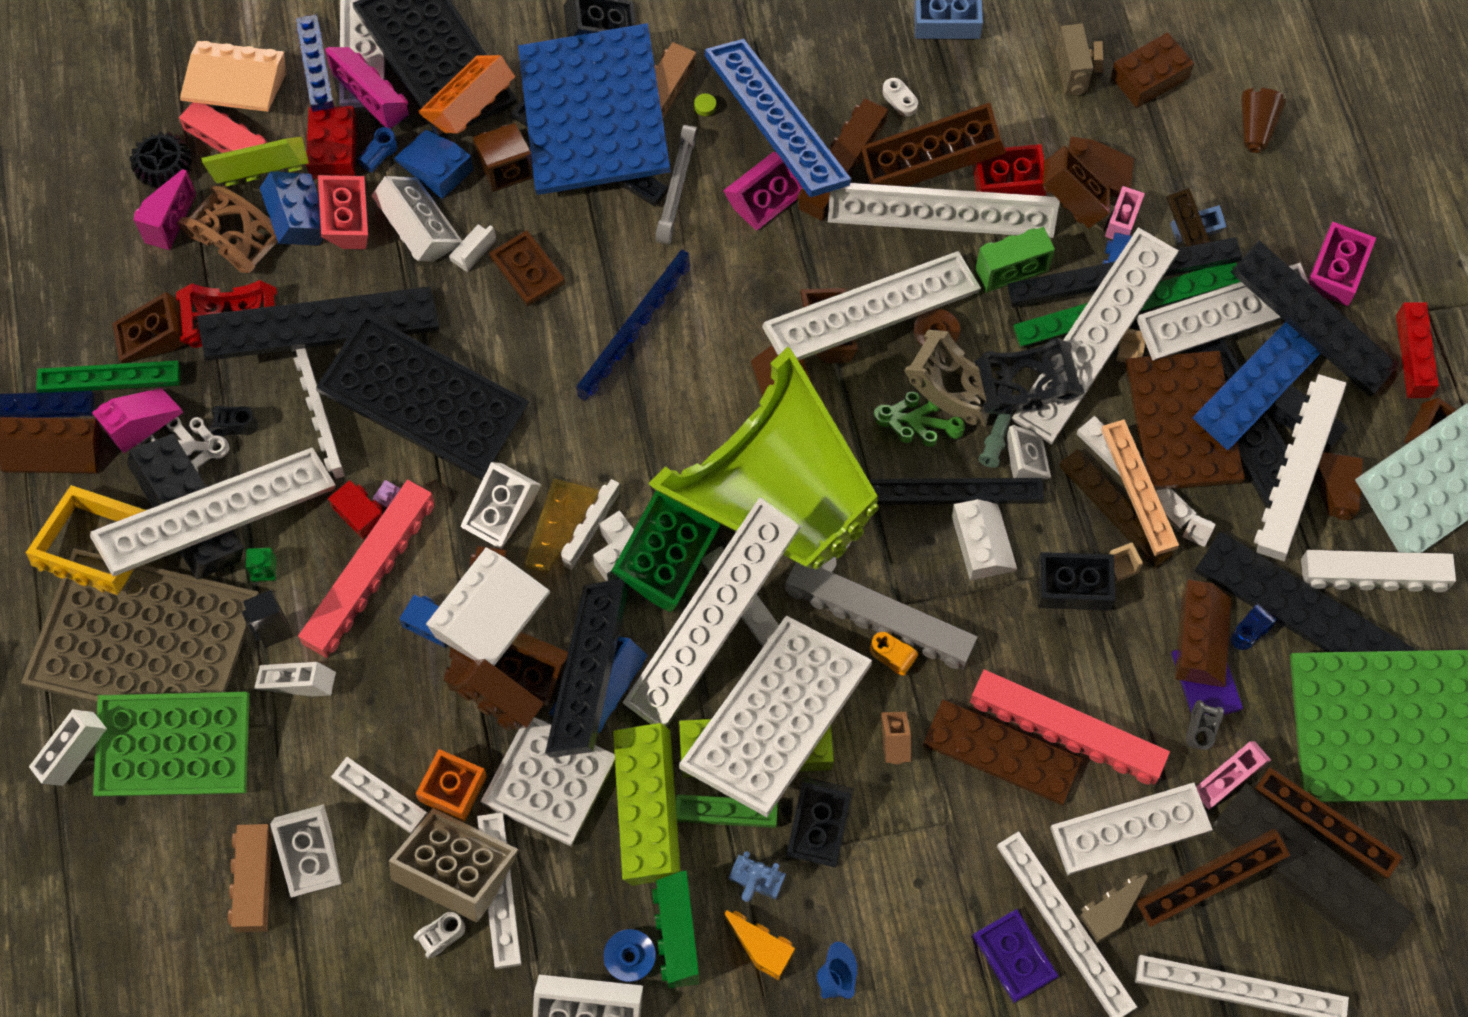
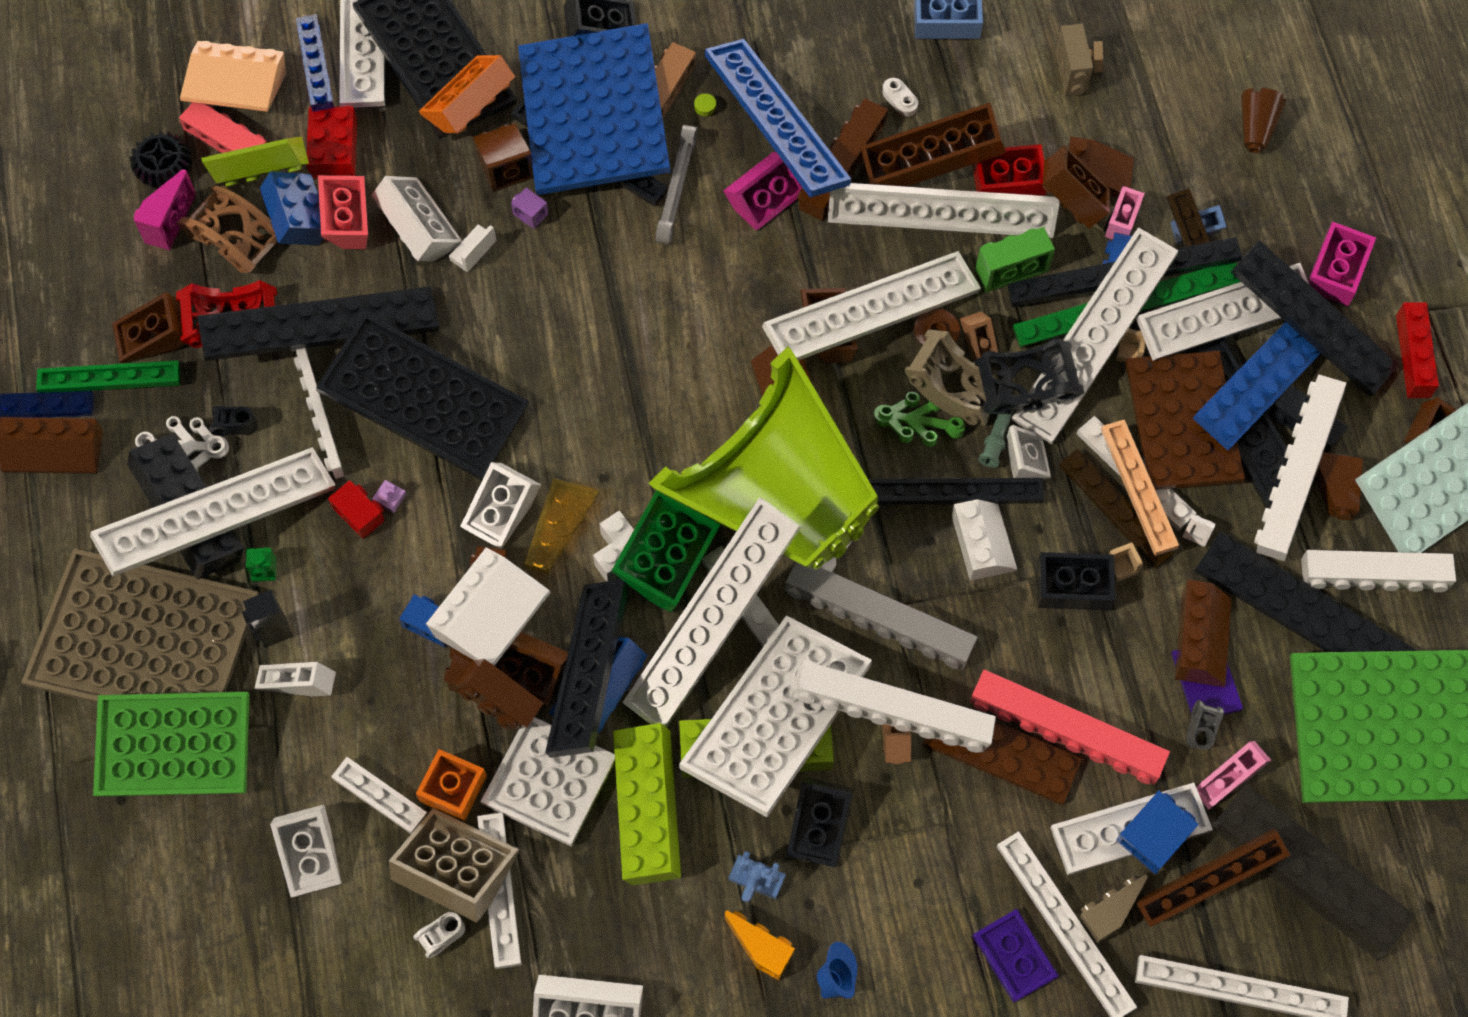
(63, 568): yellow window -> none
(67, 747): white brick -> none
(136, 416): dark pink slope -> none
(251, 878): medium nougat brick -> none
(366, 569): coral brick -> none
(367, 86): dark pink slope -> none
(378, 151): blue piece -> none
(436, 162): blue slope -> none
(527, 268): reddish brown plate -> none
(529, 207): none -> medium lavender brick
(585, 531): white plate -> none
(629, 942): blue dish -> none
(630, 330): clear blue plate -> none
(677, 931): green slope -> none
(720, 811): bright green plate -> none
(893, 707): none -> white brick
(895, 654): light orange piece -> none
(978, 334): none -> medium nougat slope
(1152, 70): reddish brown brick -> none
(1157, 831): none -> blue brick
(1254, 626): clear blue piece -> none
(1328, 823): reddish brown brick -> none

